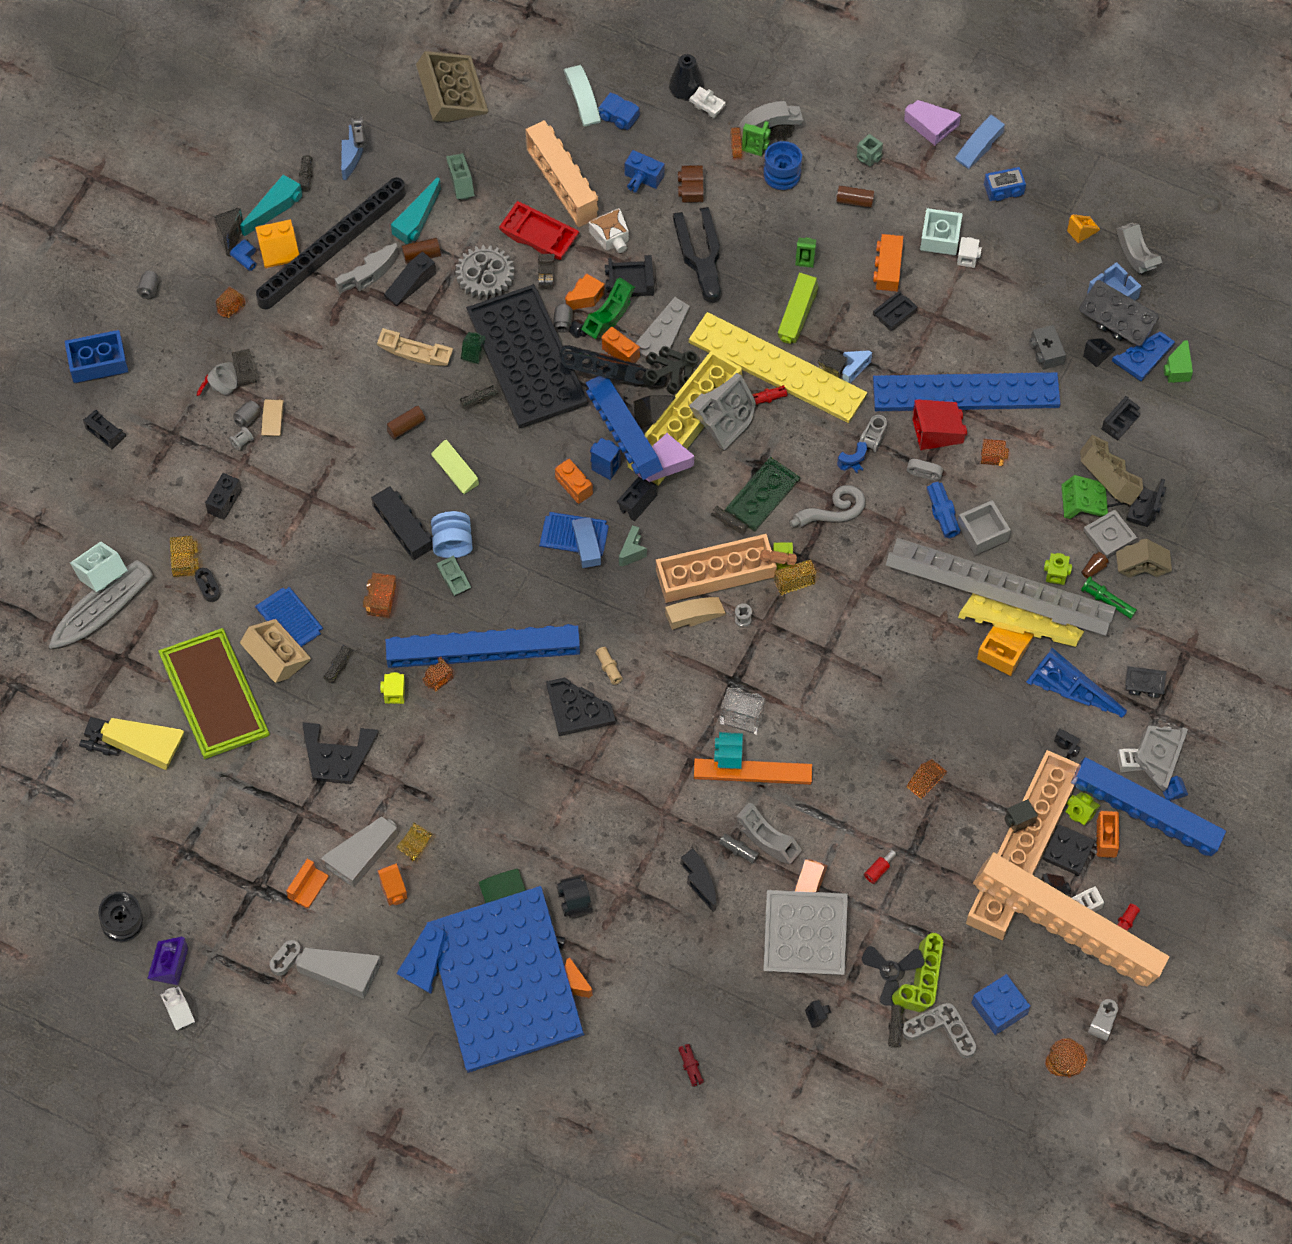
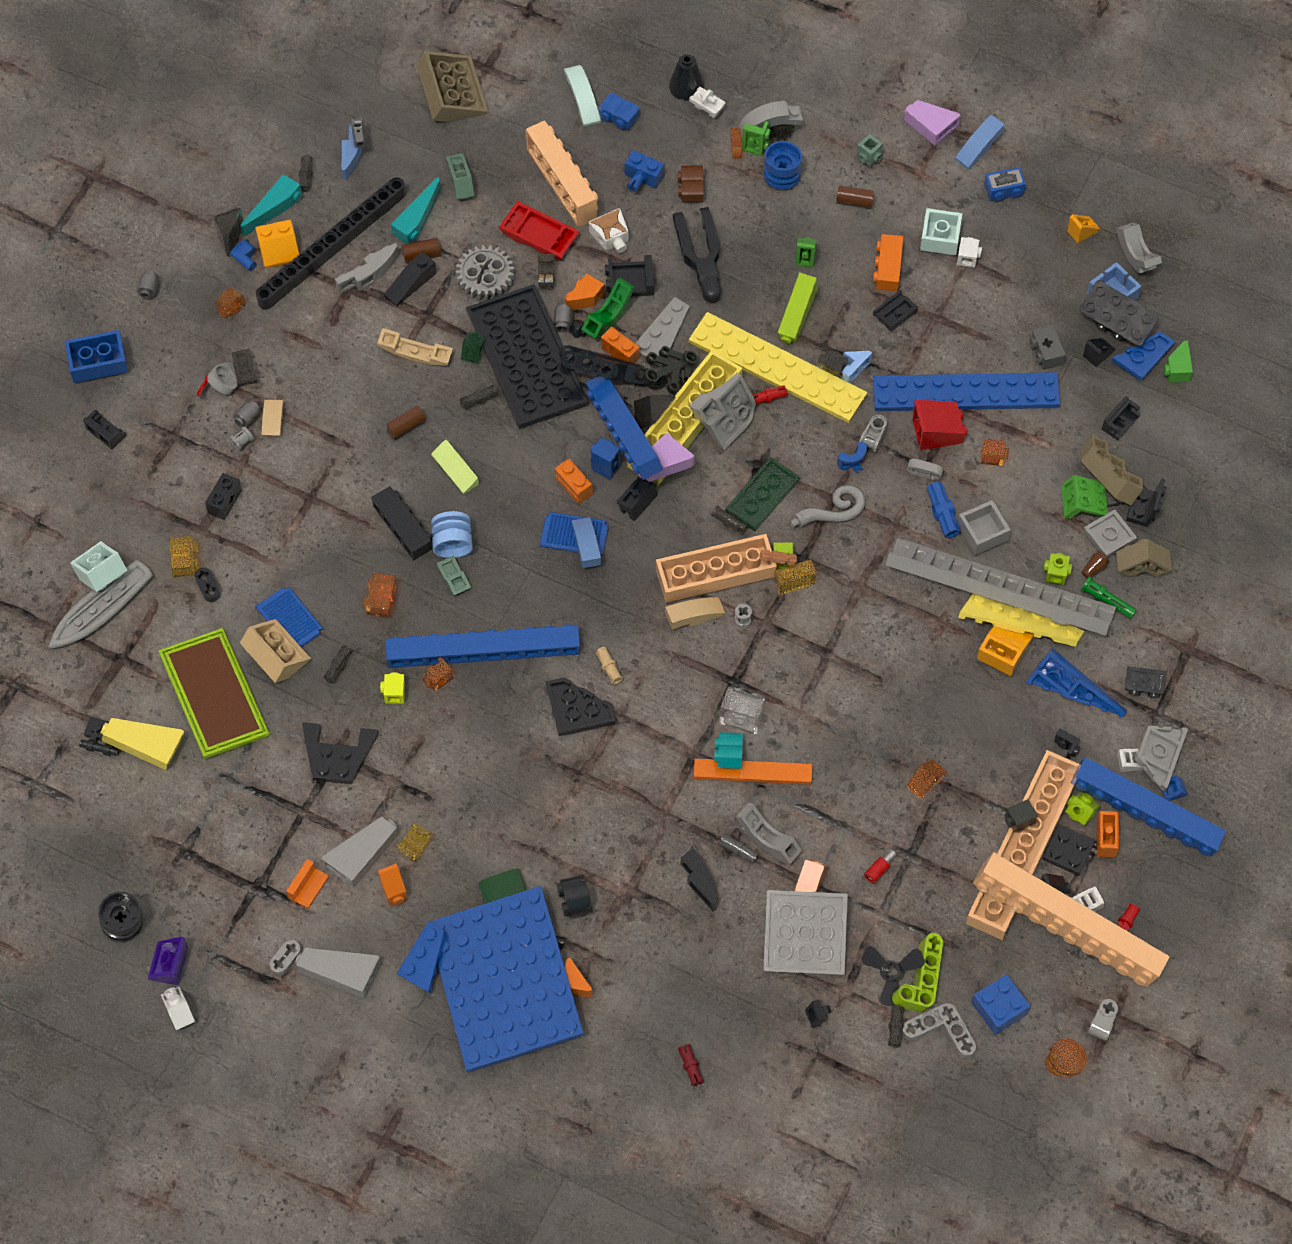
(631, 550): sand green slope -> none

